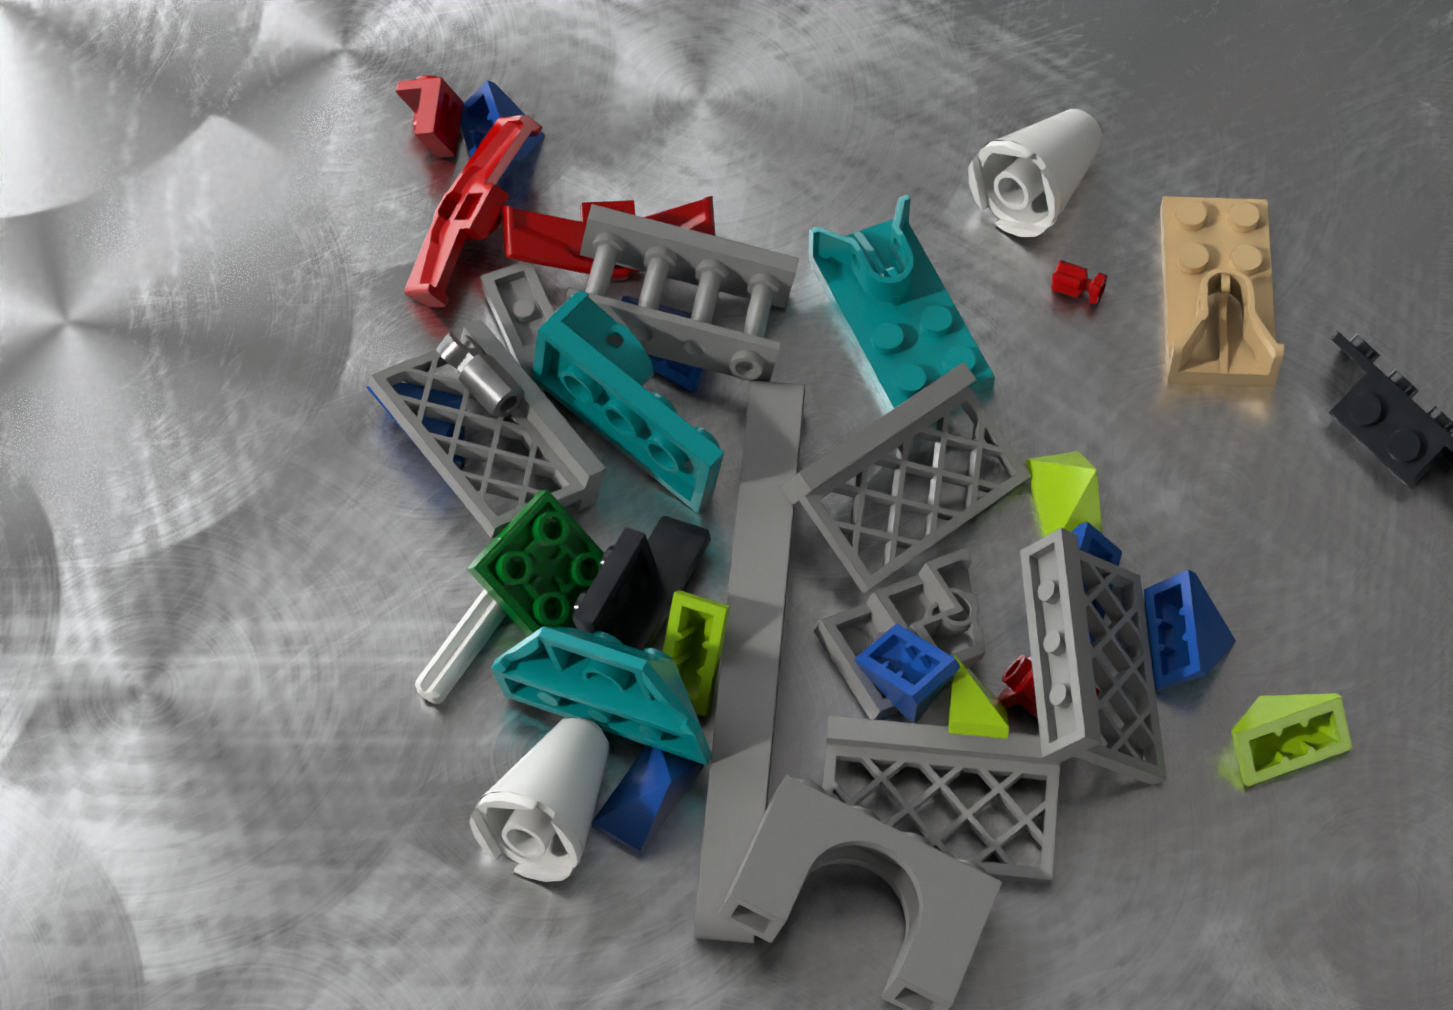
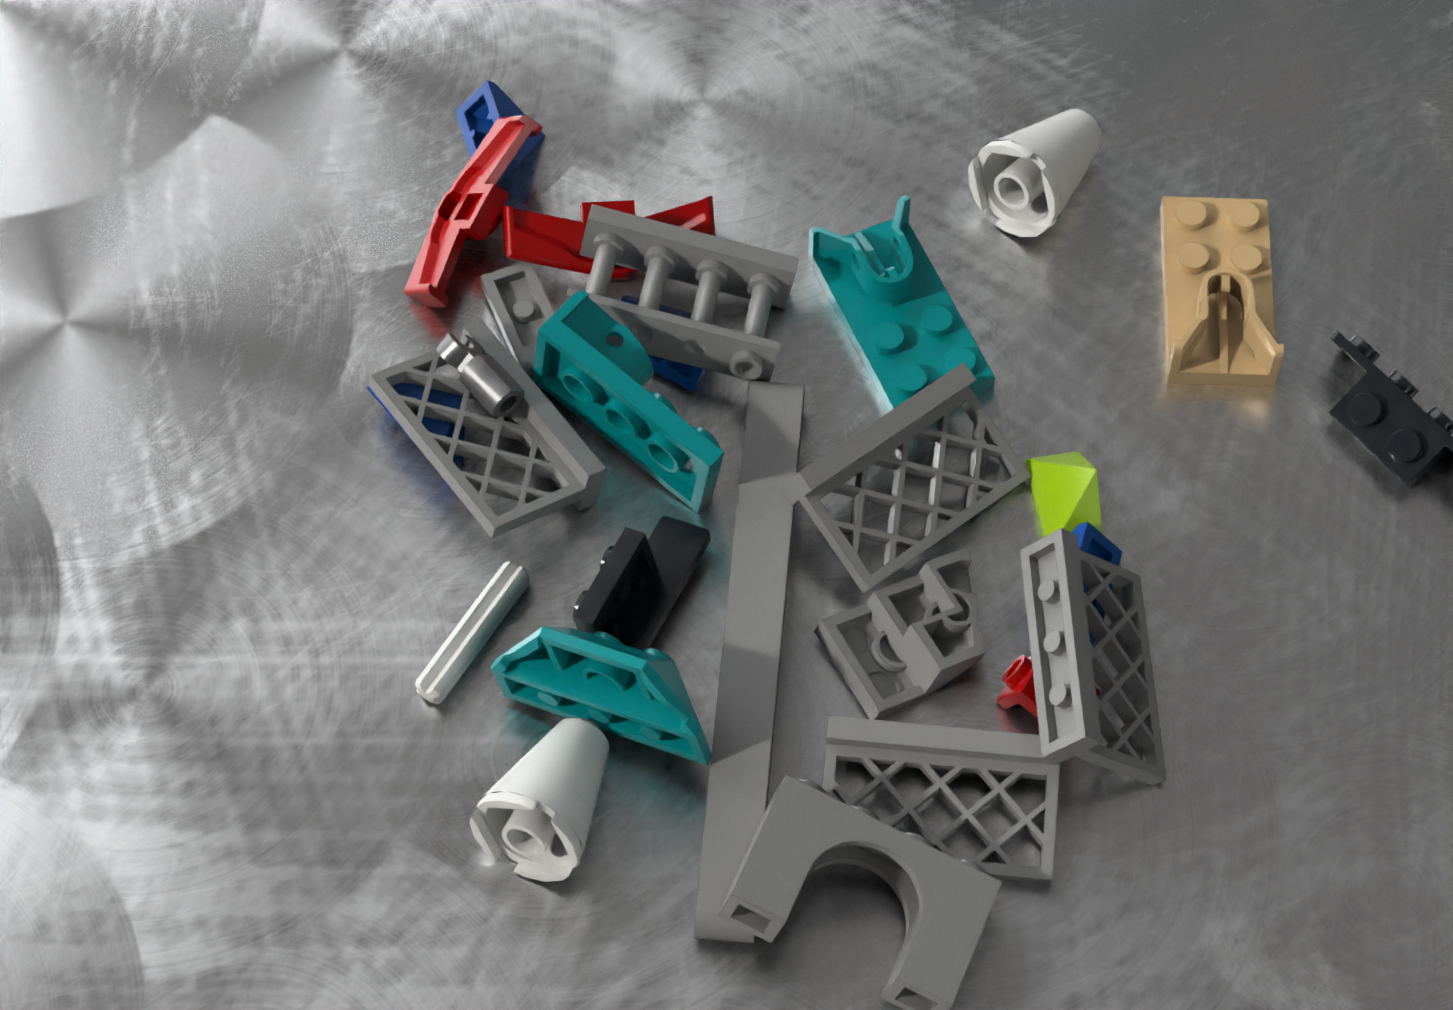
(435, 111): red bracket -> none
(539, 565): green tile -> none
(645, 798): blue slope -> none
(696, 643): lime slope -> none
(907, 670): blue slope -> none
(974, 707): lime slope -> none
(1074, 279): red piece -> none
(1183, 631): blue slope -> none
(1289, 733): lime slope -> none

